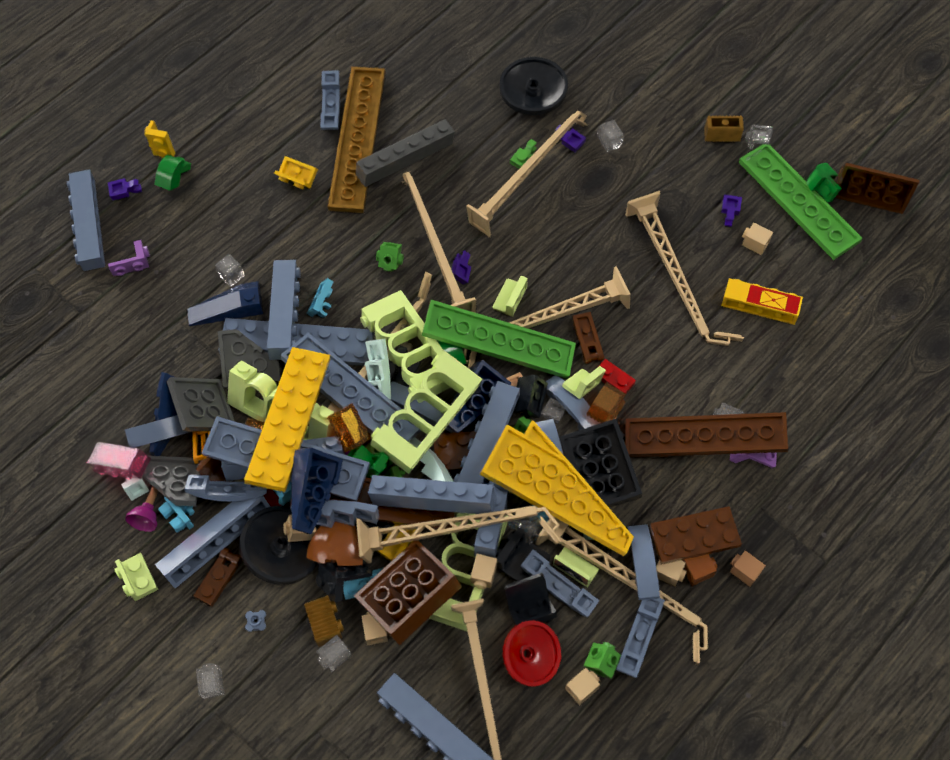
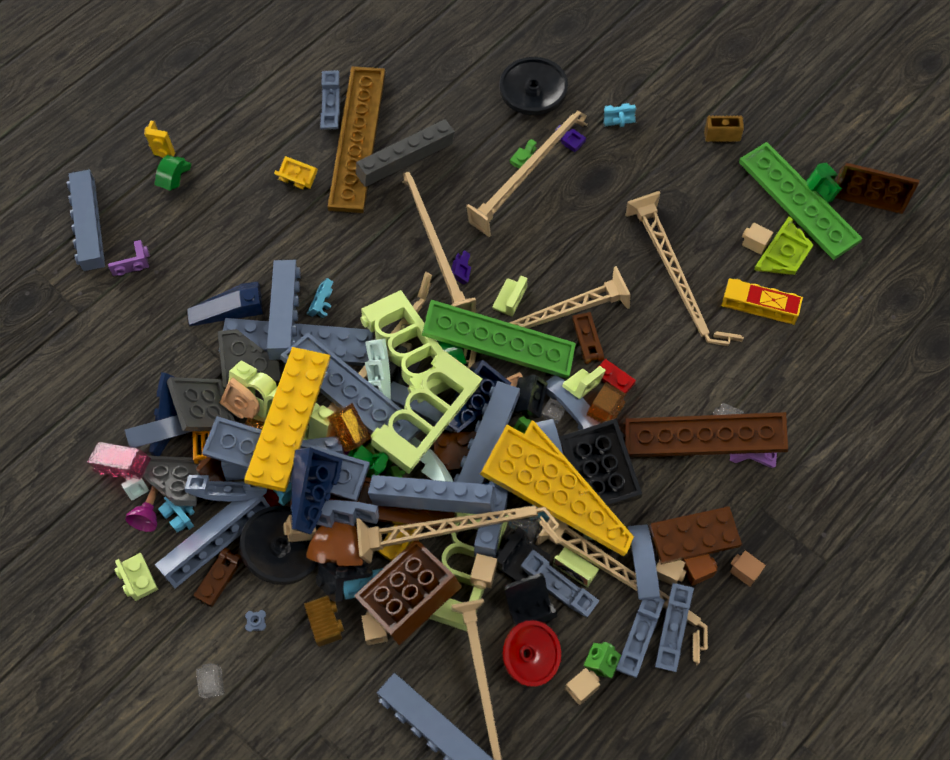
(121, 188): dark purple plate -> none
(229, 270): clear brick -> none
(240, 400): none -> light nougat tile
(333, 654): clear brick -> none
(389, 256): bright green brick -> none
(610, 135): clear brick -> none
(619, 115): none -> medium azure hips
(674, 627): none -> sand blue slope
(731, 206): dark purple plate -> none
(759, 134): clear bracket -> none
(786, 251): none -> lime wing

